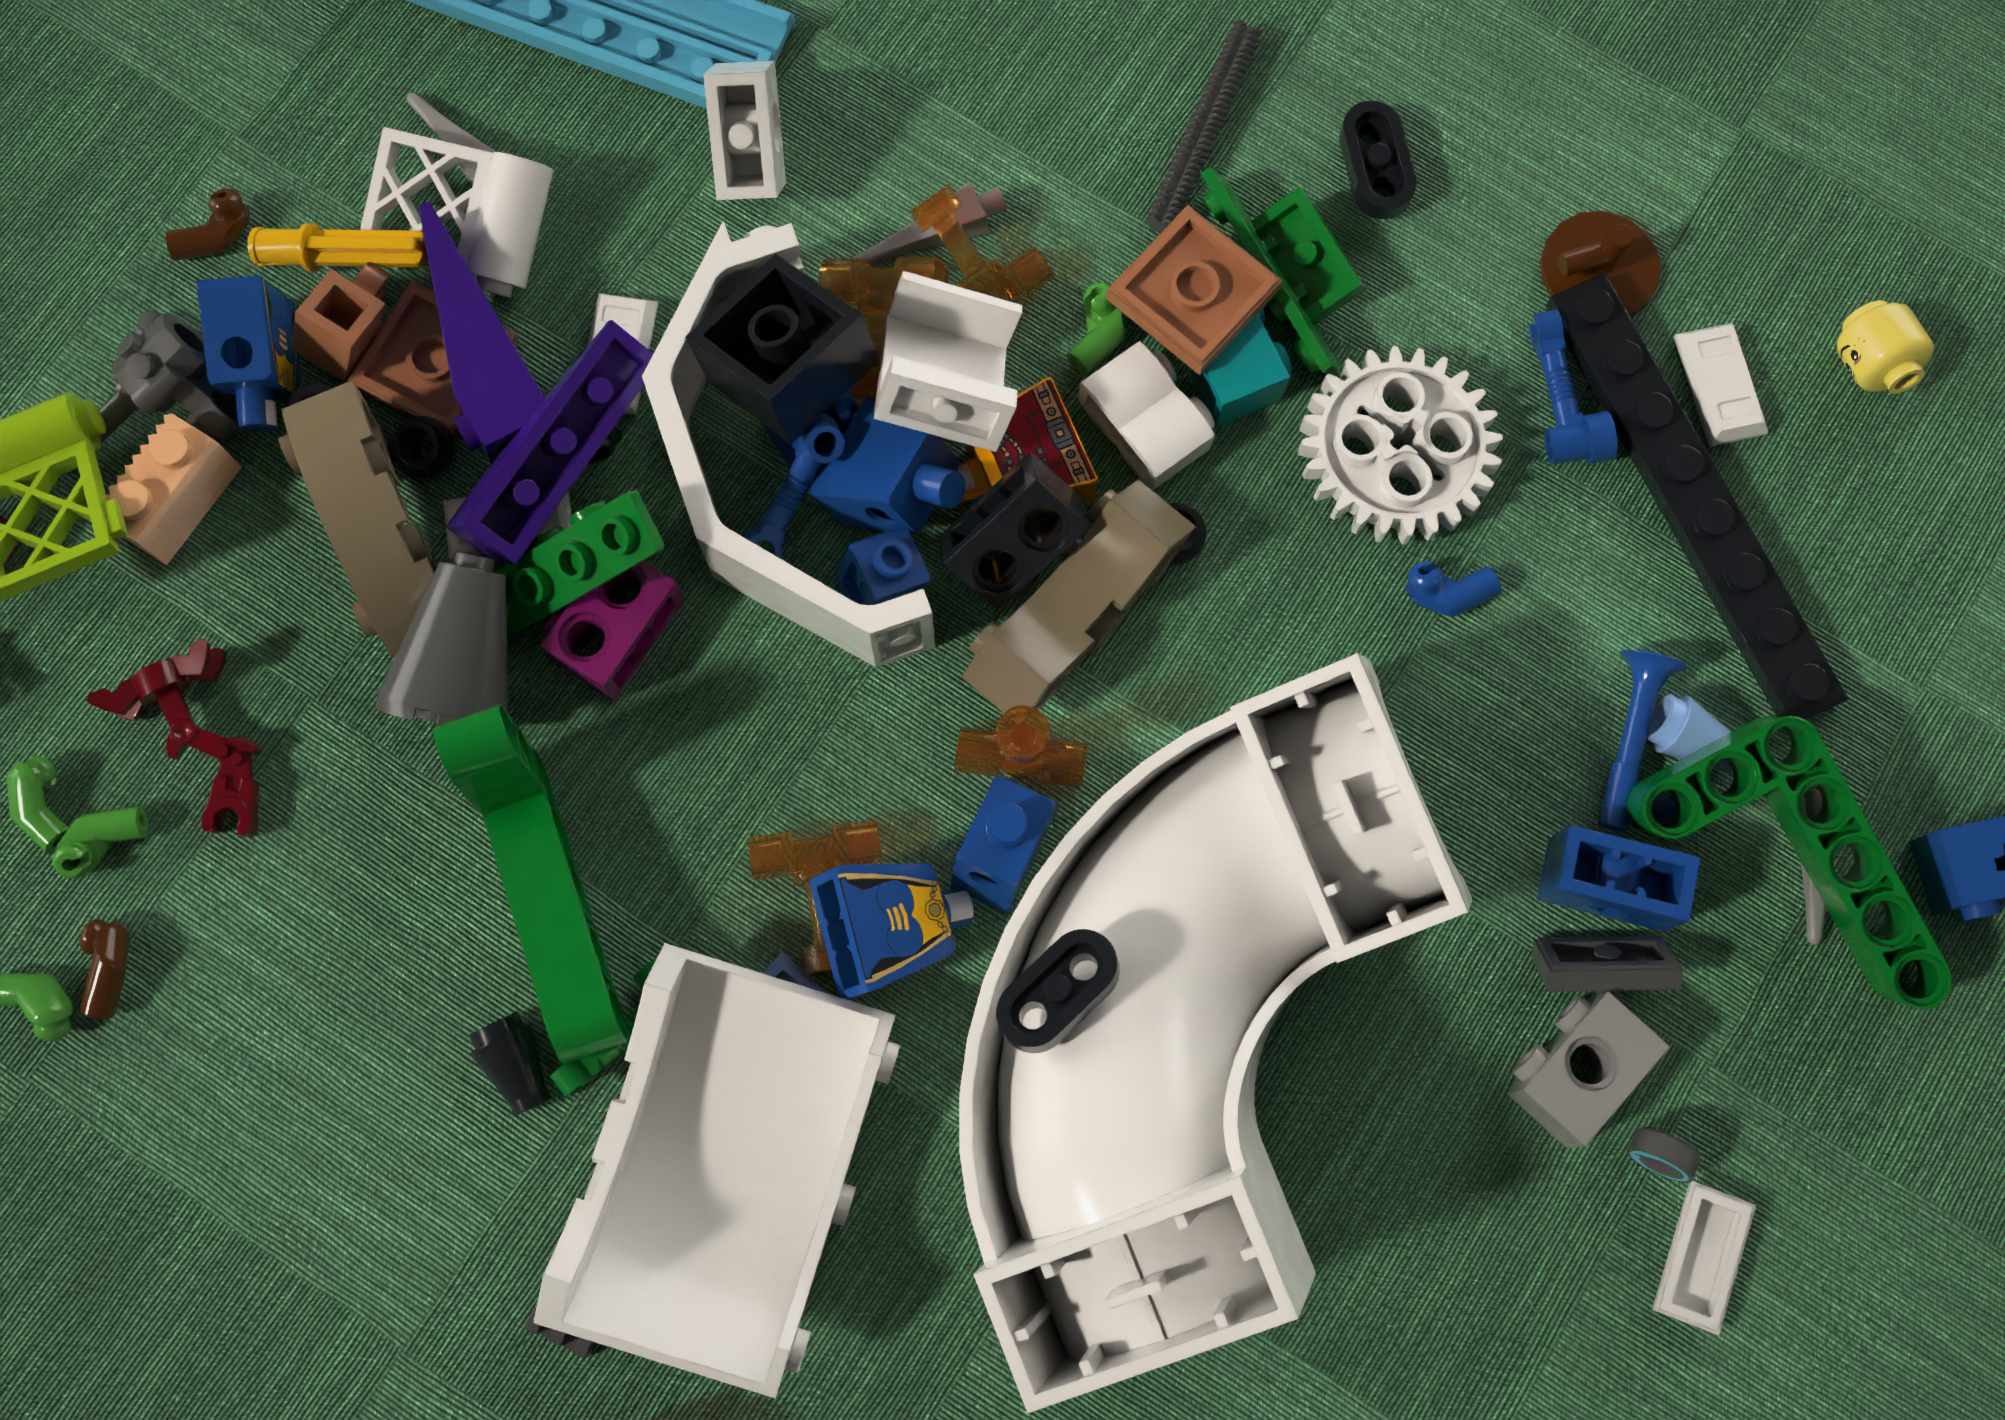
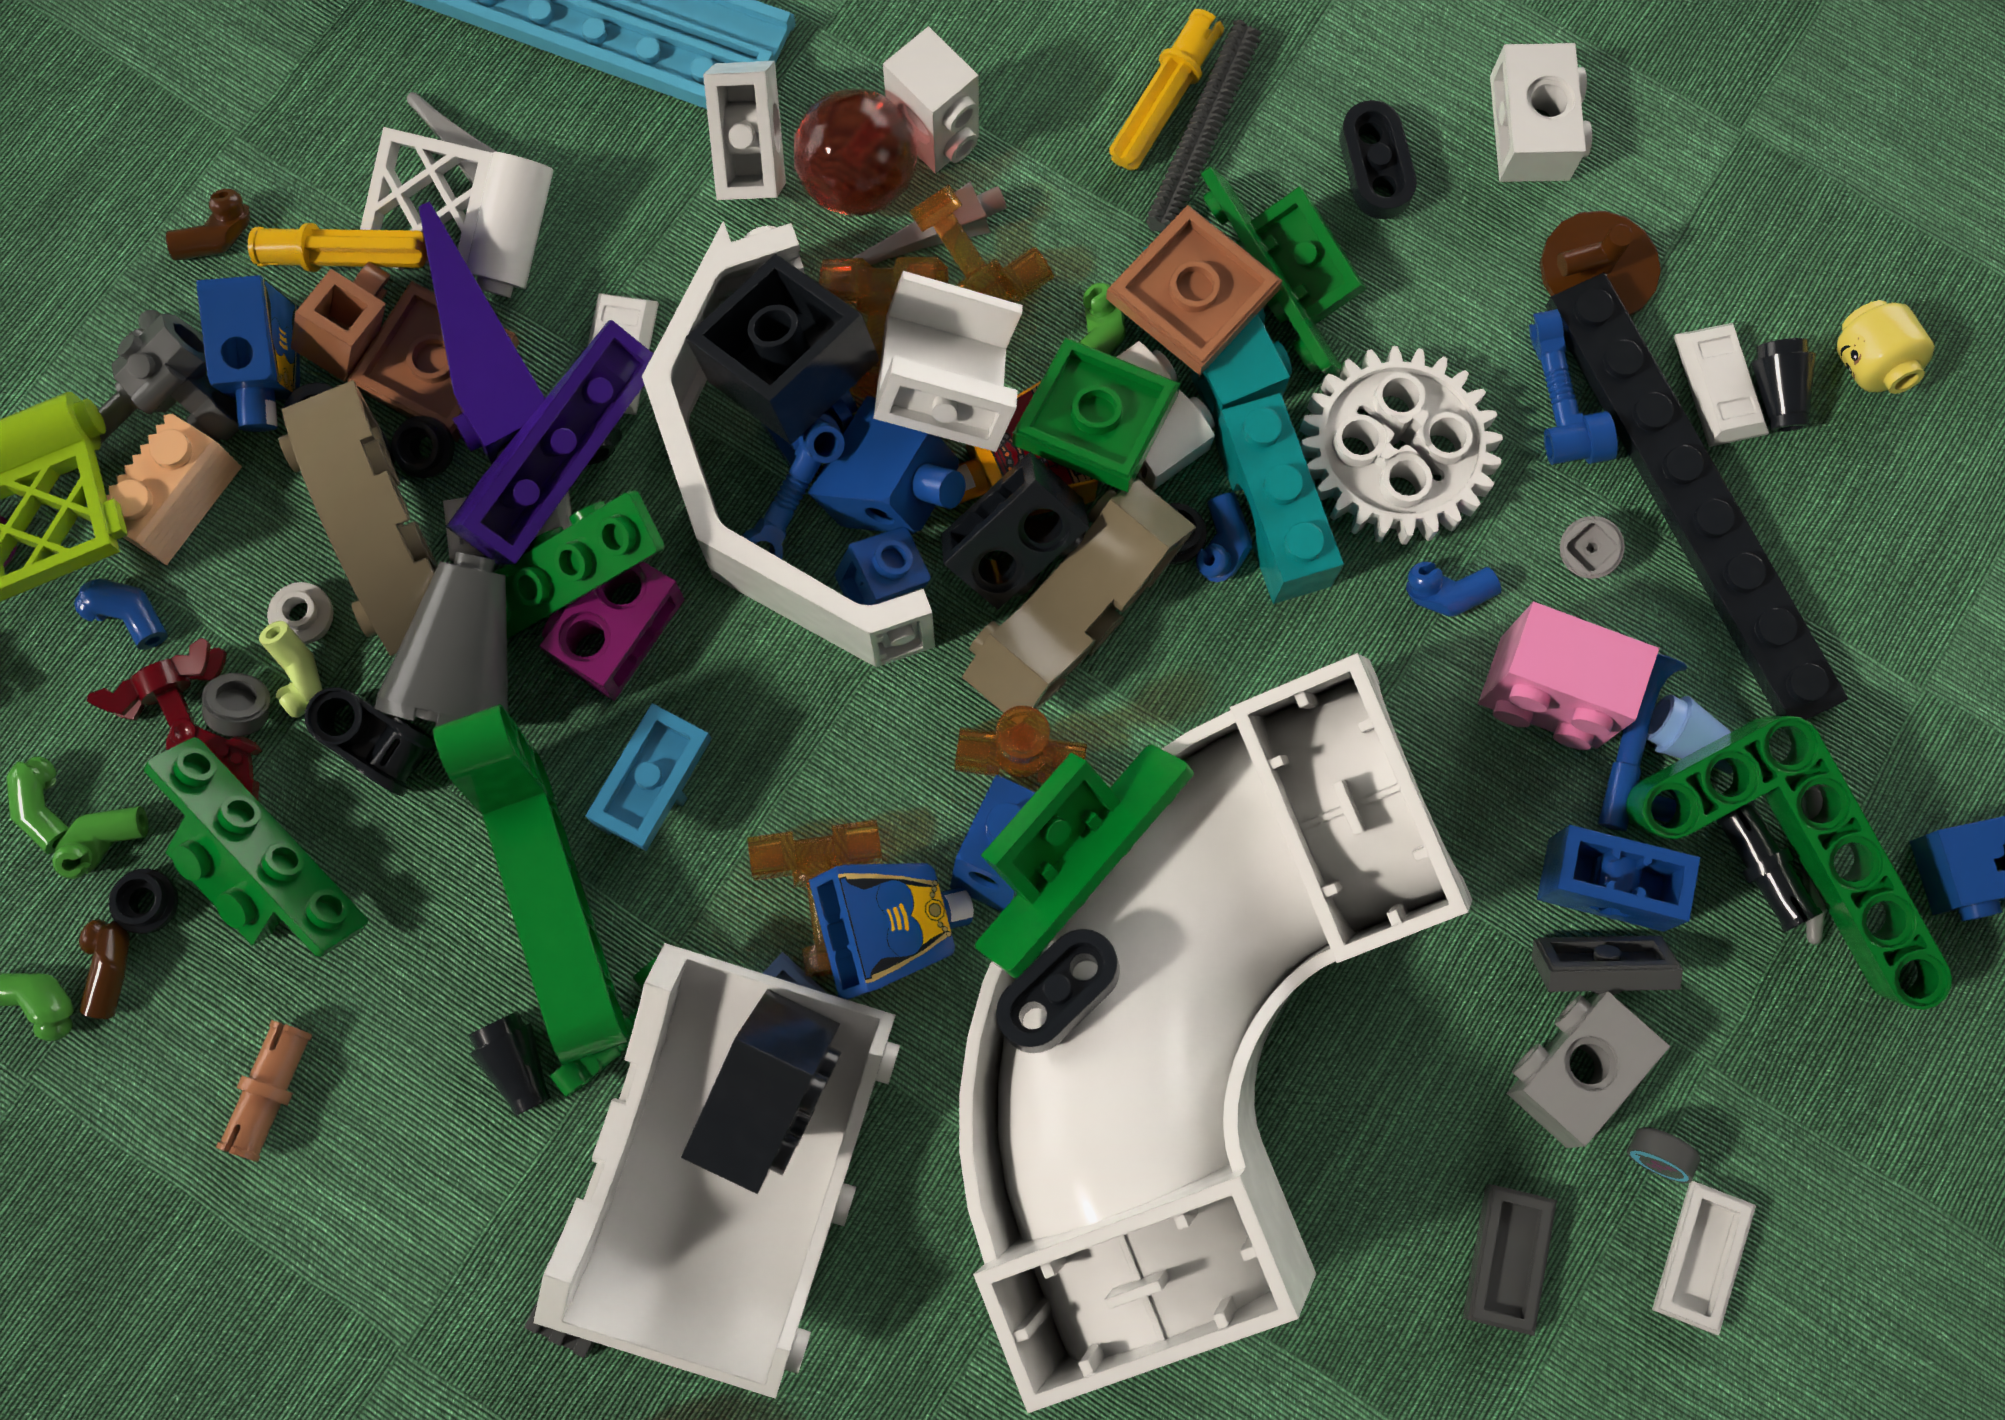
(113, 599): none -> blue arm
(125, 898): none -> black plate
(235, 704): none -> dark grey tile
(246, 857): none -> green bracket
(264, 1091): none -> nougat pin
(297, 663): none -> yellowish green arm
(318, 616): none -> white plate
(376, 744): none -> black piece
(649, 777): none -> dark azure panel
(764, 1093): none -> black brick
(855, 152): none -> clear red piece
(936, 96): none -> white brick
(1068, 845): none -> green bracket
(1096, 414): none -> green plate
(1177, 71): none -> yellow axle
(1230, 543): none -> blue arm
(1289, 519): none -> teal arch
(1509, 1259): none -> dark grey tile
(1527, 142): none -> white brick
(1567, 677): none -> bright pink brick
(1592, 547): none -> light grey tile
(1768, 866): none -> black pin
(1785, 382): none -> black cone

